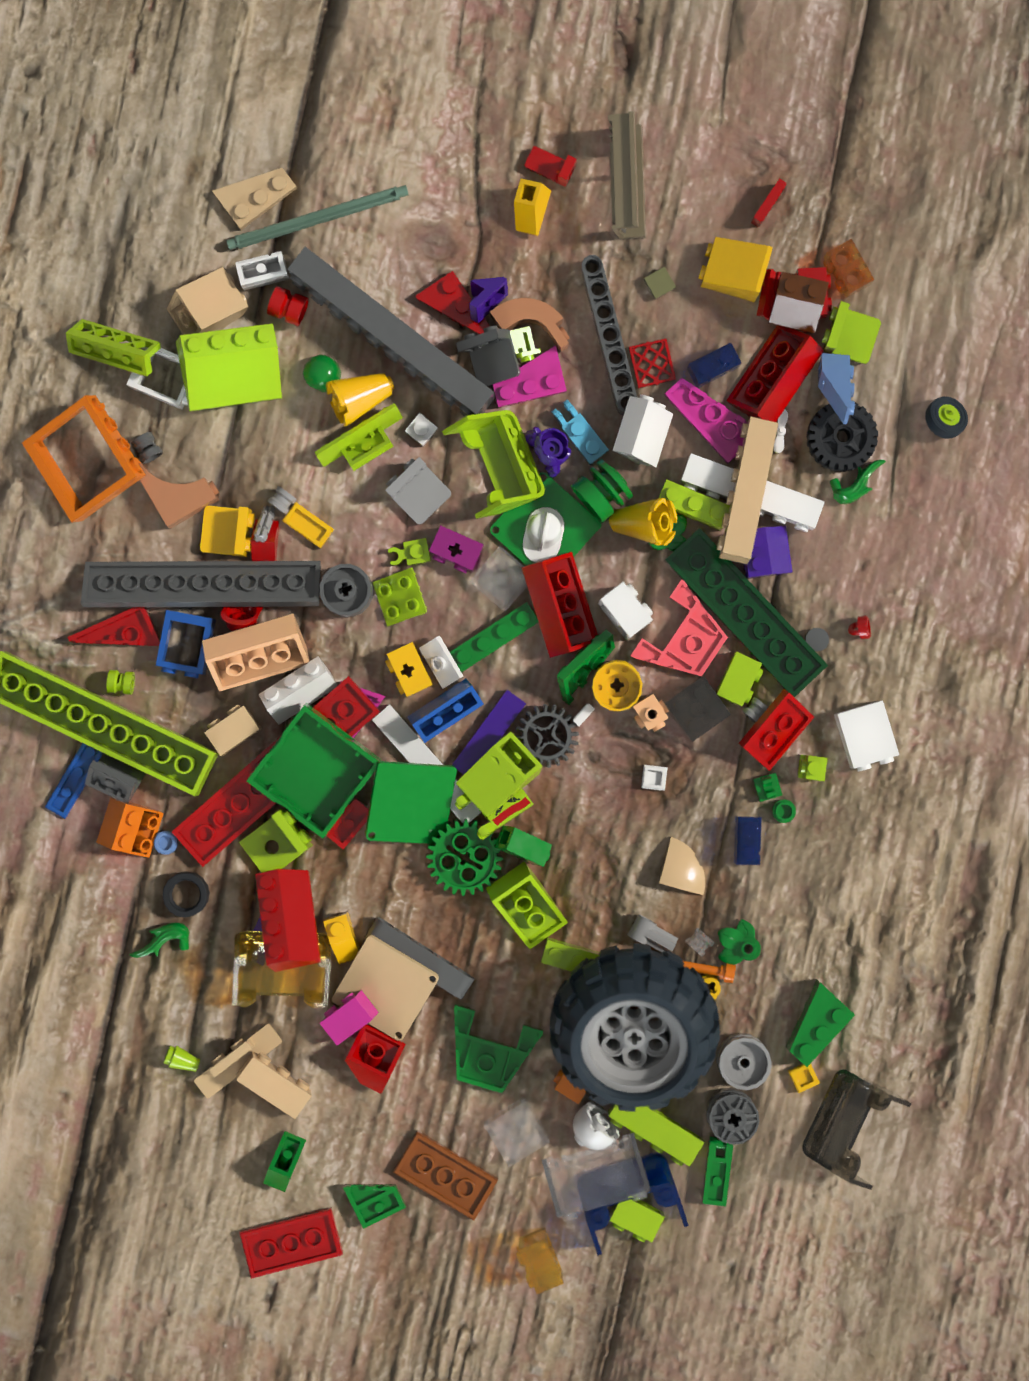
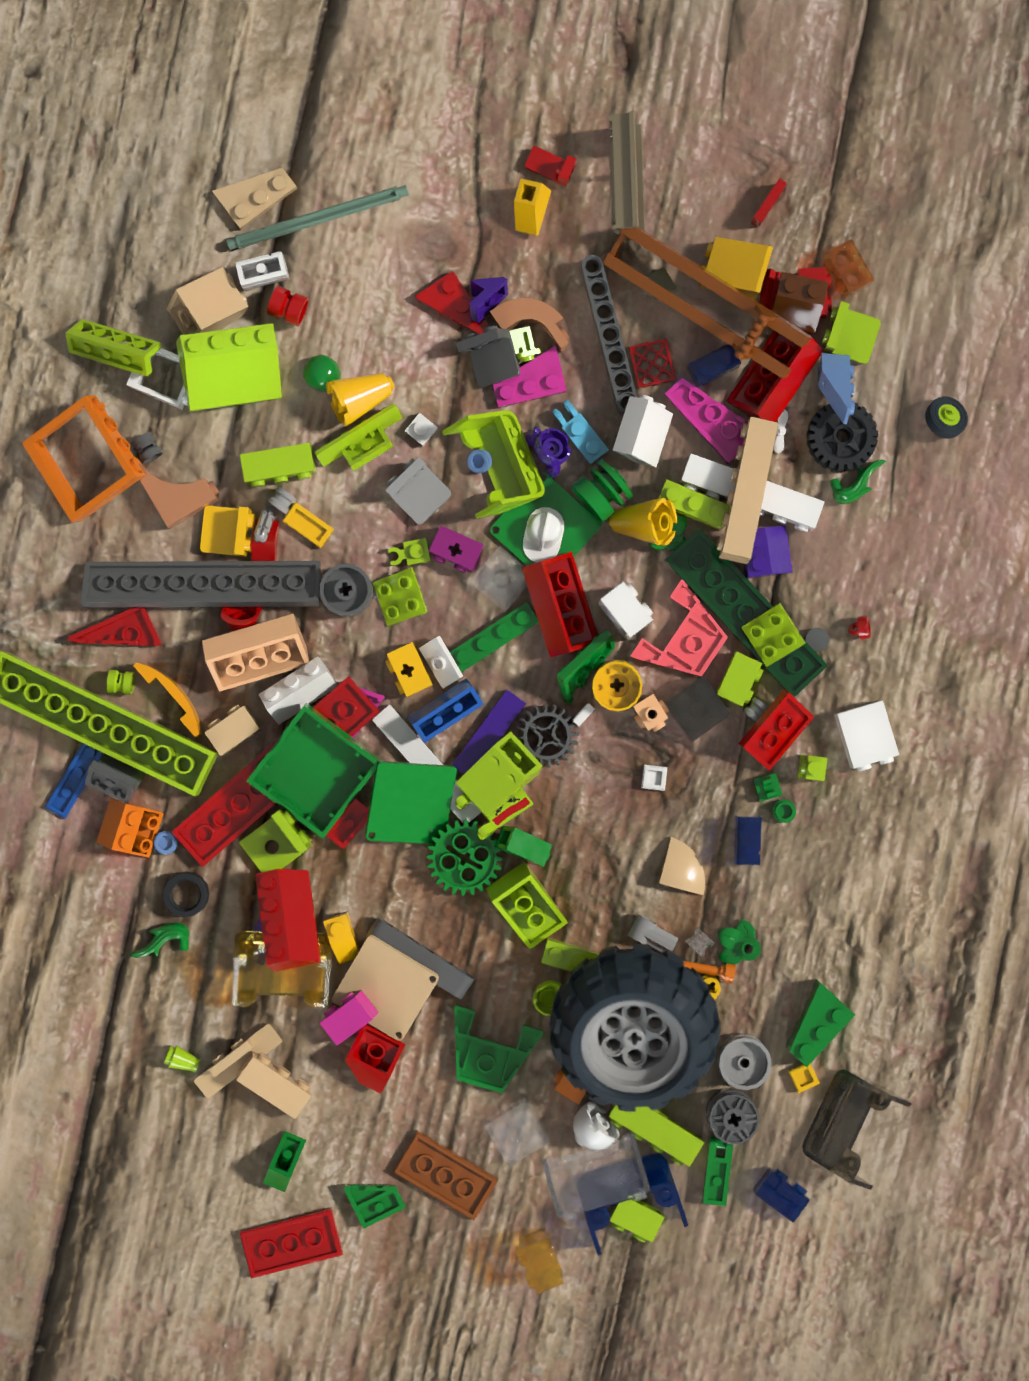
(170, 616): blue window -> none
(191, 718): none -> light orange slope
(278, 464): none -> lime brick
(390, 333): dark grey brick -> none
(479, 461): none -> medium blue tile
(544, 996): none -> lime hair
(743, 347): none -> dark orange piece
(773, 635): none -> lime hinge
(781, 1194): none -> clear blue brick

